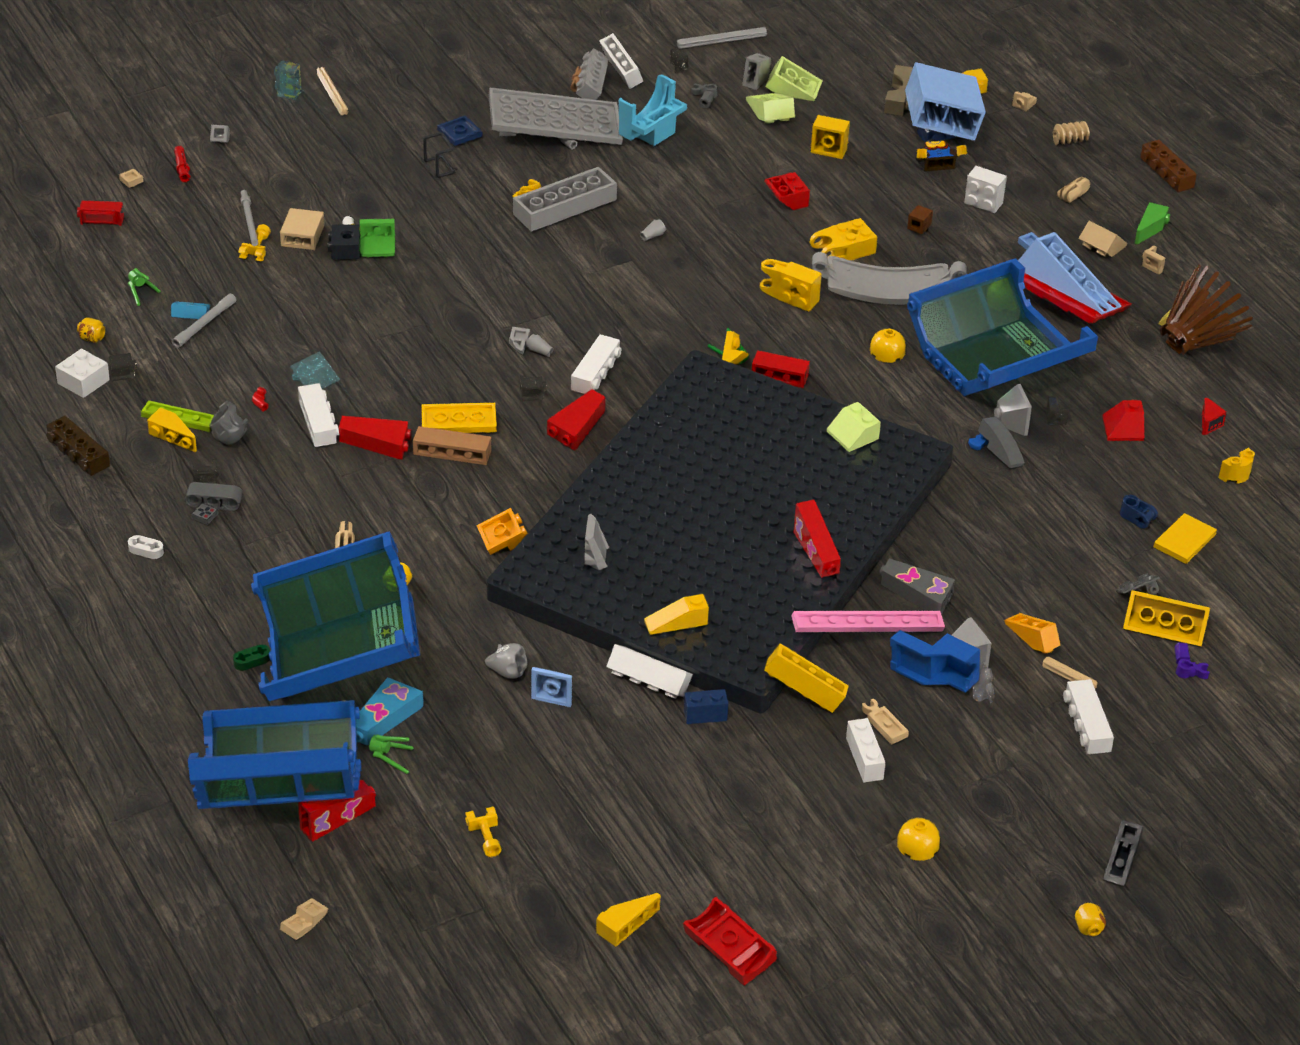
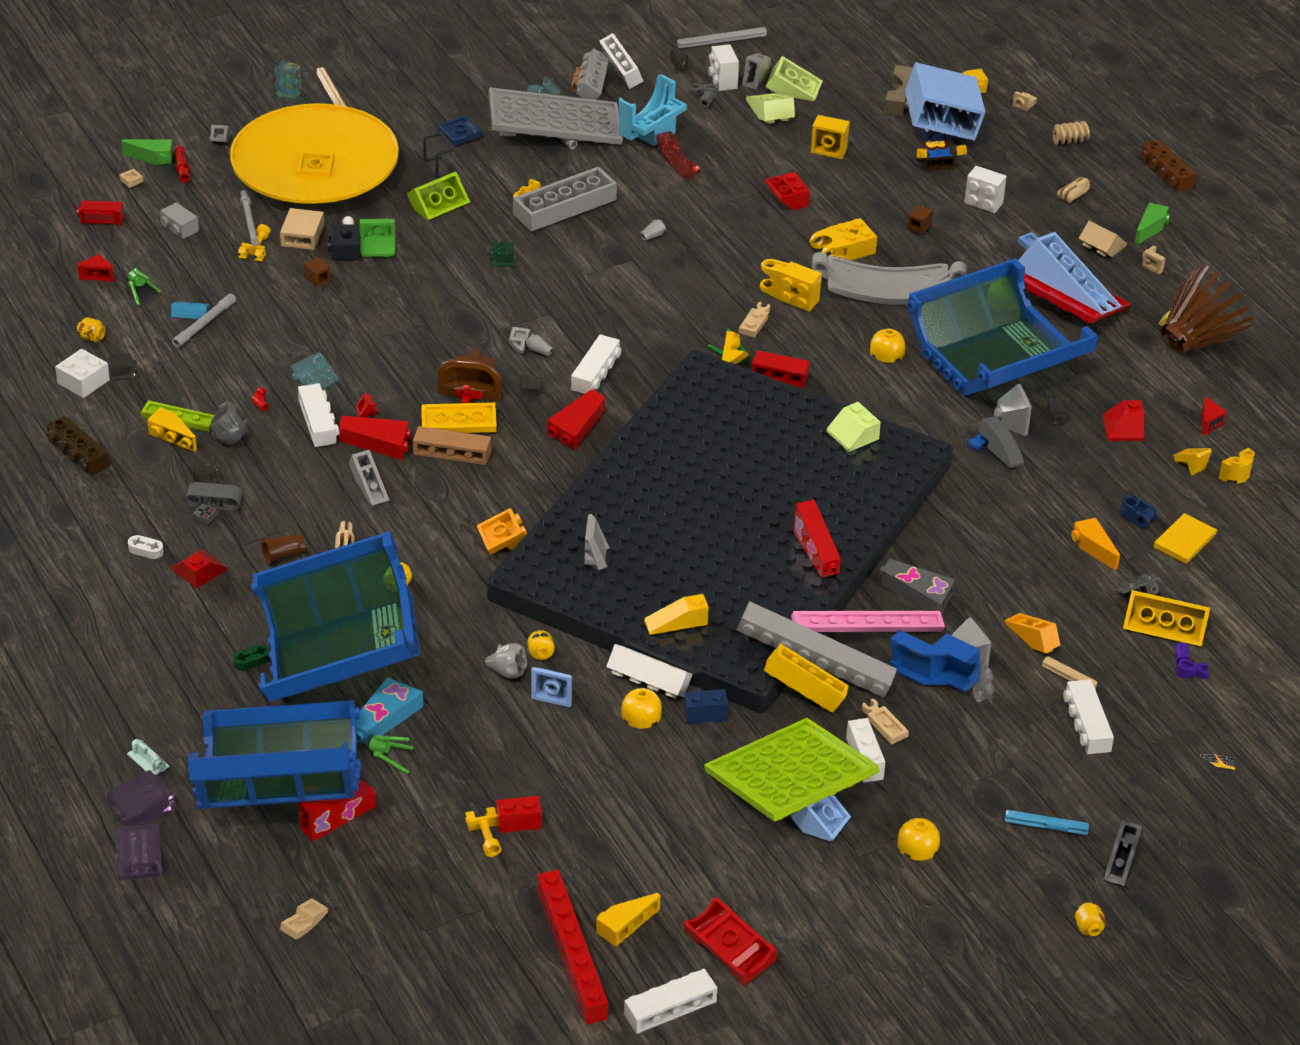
(96, 269): none -> red slope
(139, 851): none -> clear purple brick
(141, 799): none -> clear purple brick
(146, 757): none -> light aqua hinge
(149, 150): none -> bright green slope
(179, 220): none -> light grey brick
(199, 568): none -> red slope
(281, 149): none -> yellow dish
(282, 547): none -> reddish brown plant
(317, 272): none -> reddish brown brick
(366, 406): none -> red tile
(368, 478): none -> light grey slope
(438, 196): none -> lime slope
(470, 378): none -> reddish brown piece
(502, 254): none -> clear green brick
(518, 814): none -> red brick
(540, 645): none -> yellow head
(547, 88): none -> clear light blue slope
(572, 947): none -> red brick
(641, 708): none -> yellow cylinder
(670, 1001): none -> white brick
(675, 156): none -> clear red slope
(724, 67): none -> white brick
(754, 320): none -> tan plate
(791, 769): none -> lime plate
(817, 649): none -> light grey brick
(822, 818): none -> light blue slope
(1046, 822): none -> dark azure axle
(1094, 541): none -> light orange slope
(1195, 458): none -> yellow slope
(1220, 760): none -> sticker

